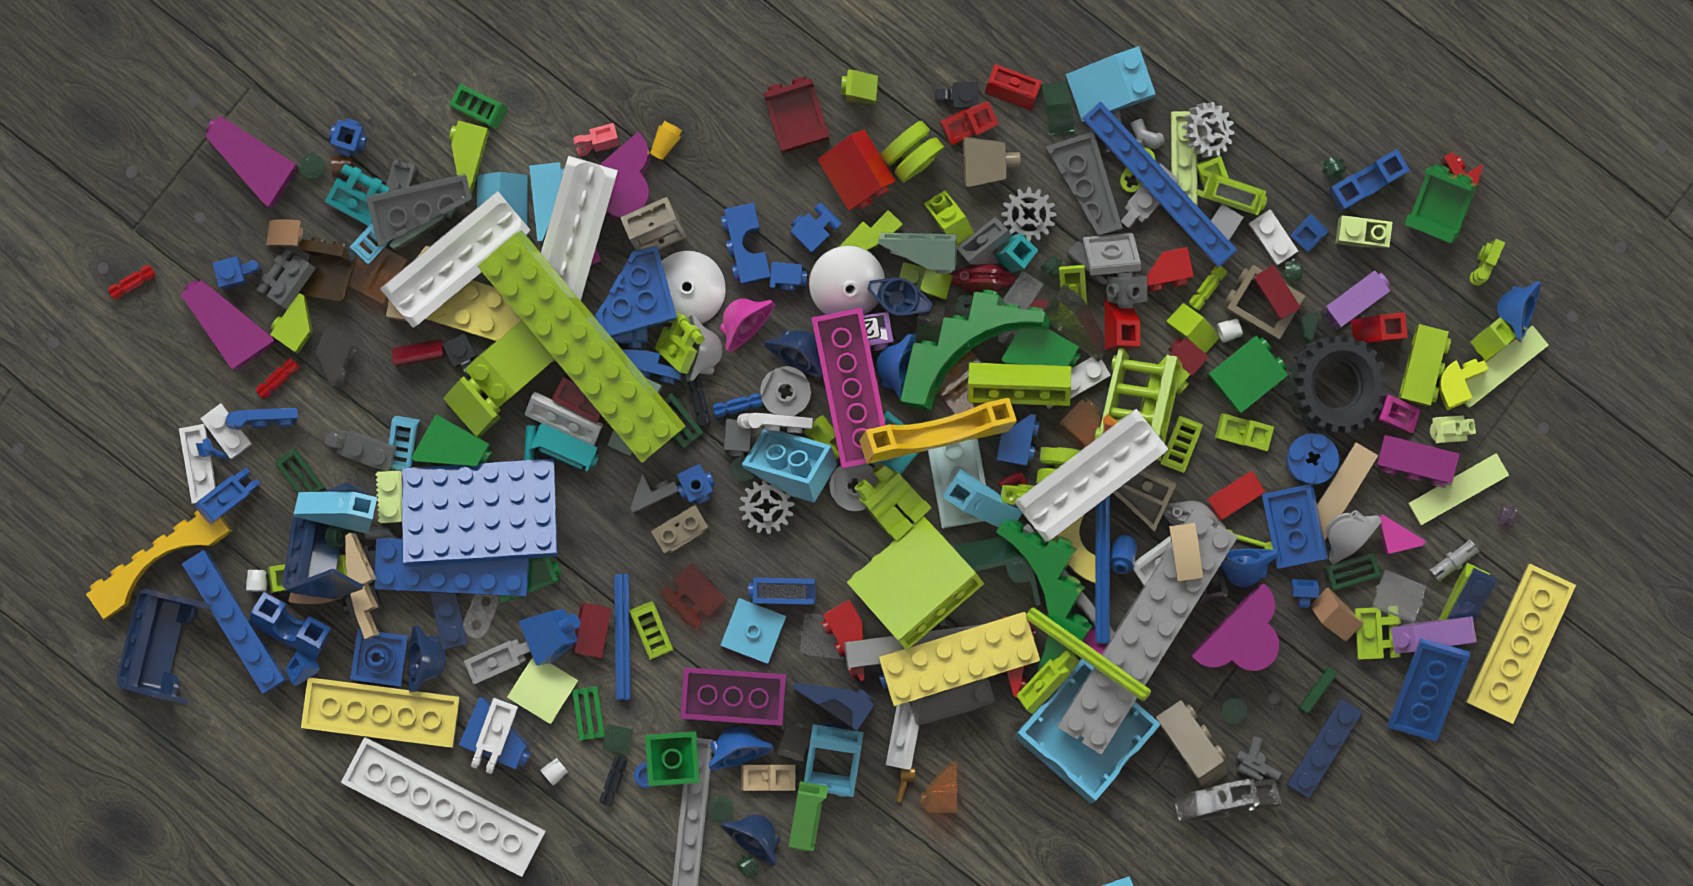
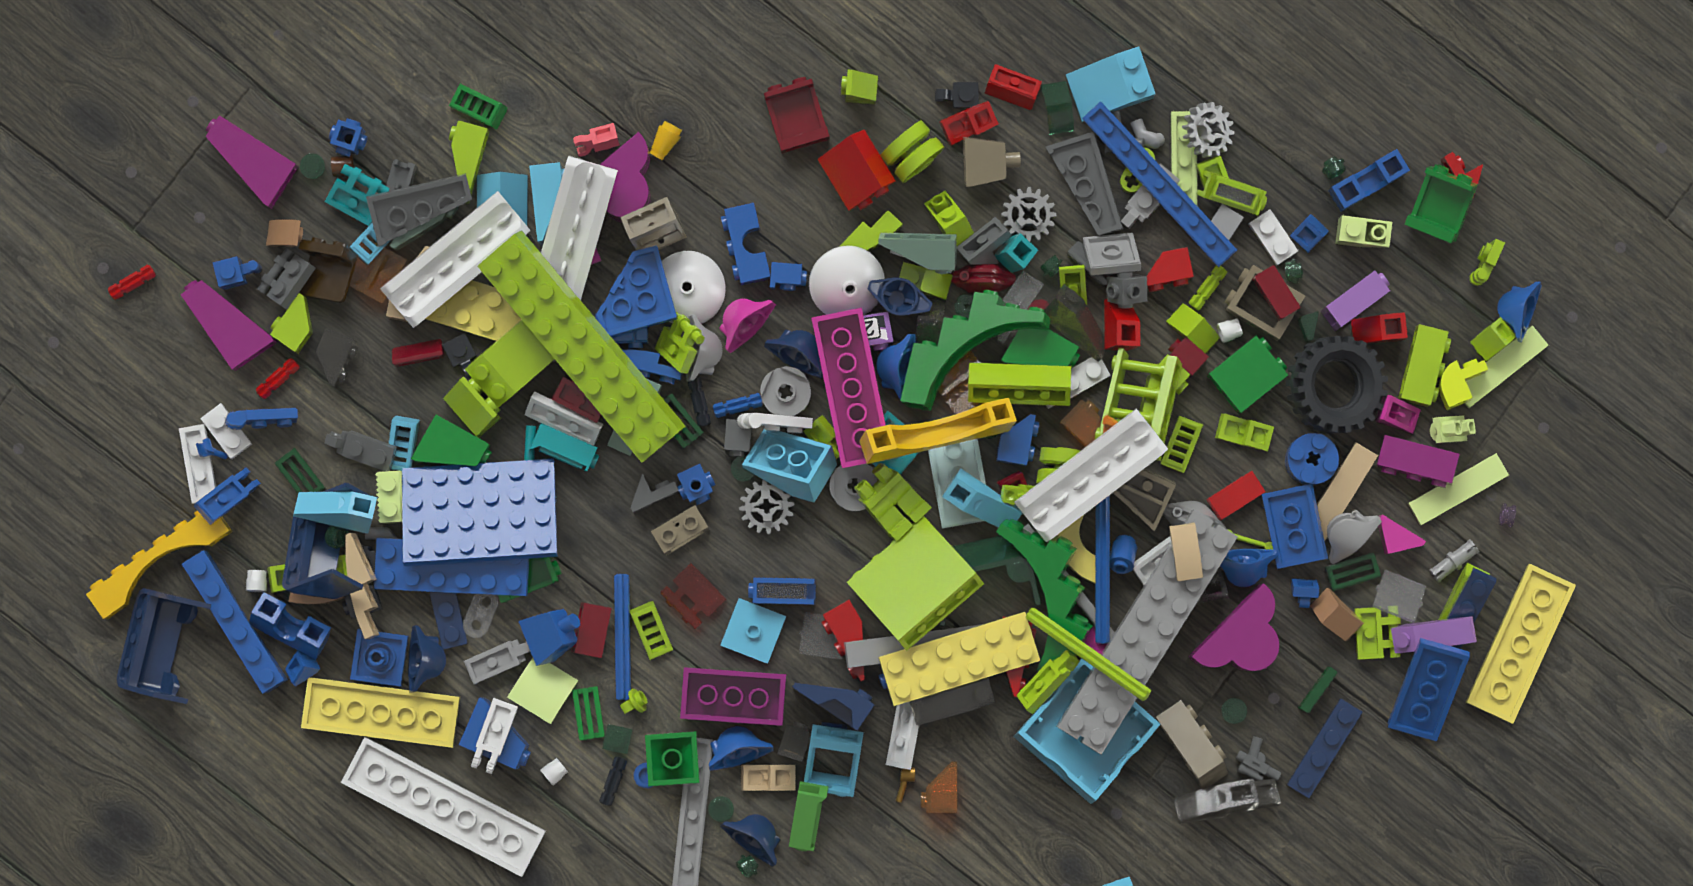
(636, 700): none -> lime plate
(811, 232): blue brick -> none

